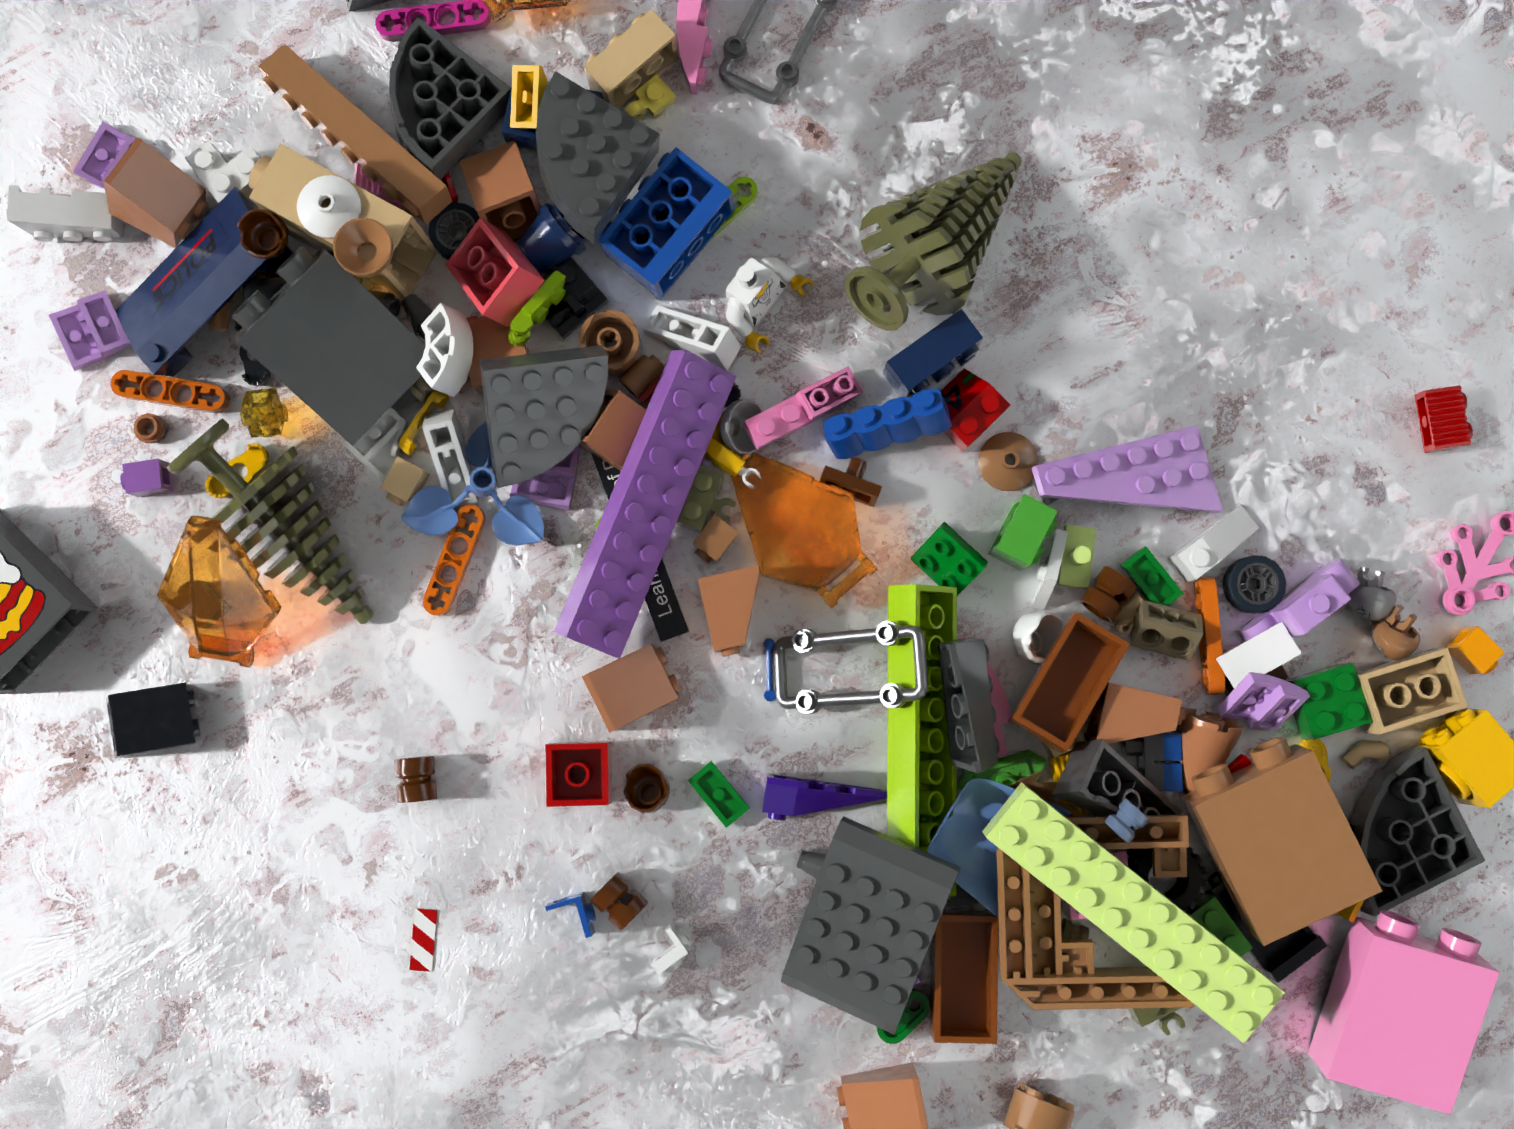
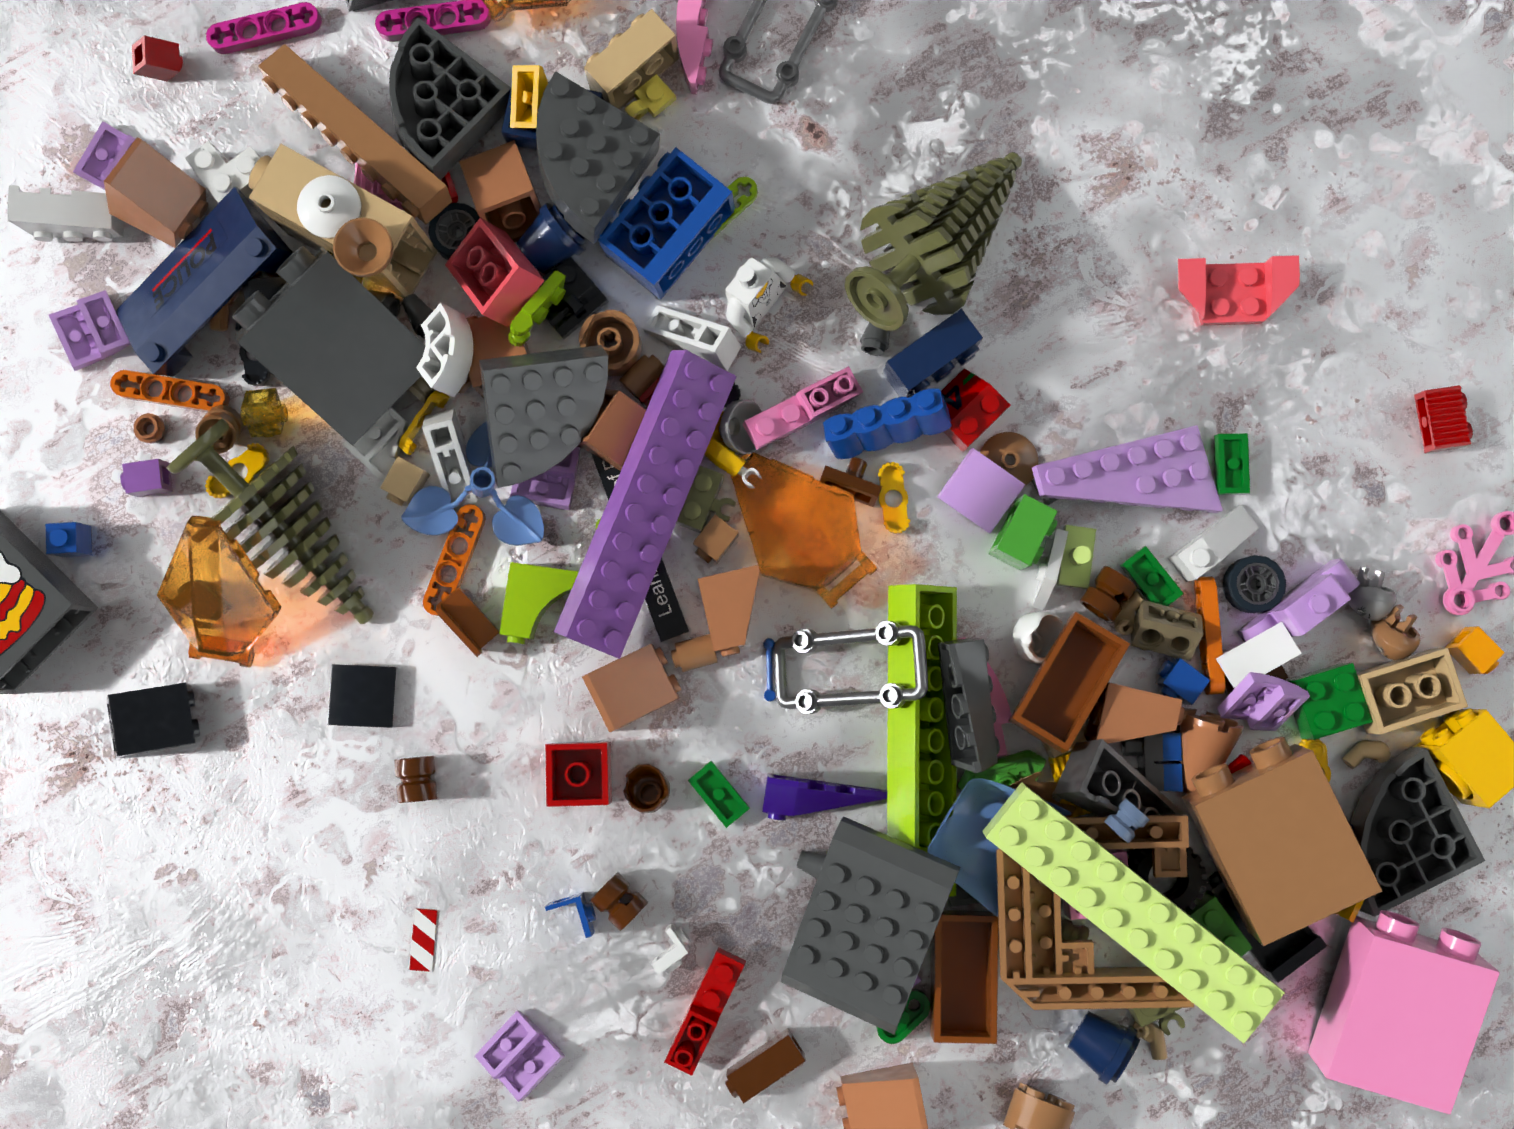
(68, 539): none -> blue brick
(156, 58): none -> red brick
(215, 414): none -> medium nougat wheel
(263, 22): none -> dark pink beam
(263, 233): reddish brown hair -> none
(361, 696): none -> black slope
(466, 620): none -> dark orange panel
(519, 1055): none -> lavender slope
(529, 595): none -> lime arch
(694, 653): none -> medium nougat brick
(705, 1011): none -> red slope
(764, 1066): none -> reddish brown brick
(874, 340): none -> dark grey cone
(890, 479): none -> yellow piece
(949, 559): green bracket -> none
(981, 490): none -> lavender slope
(1104, 1046): none -> dark blue piece
(1155, 1036): none -> tan arm
(1181, 681): none -> blue brick
(1232, 464): none -> green plate
(1237, 291): none -> coral piece

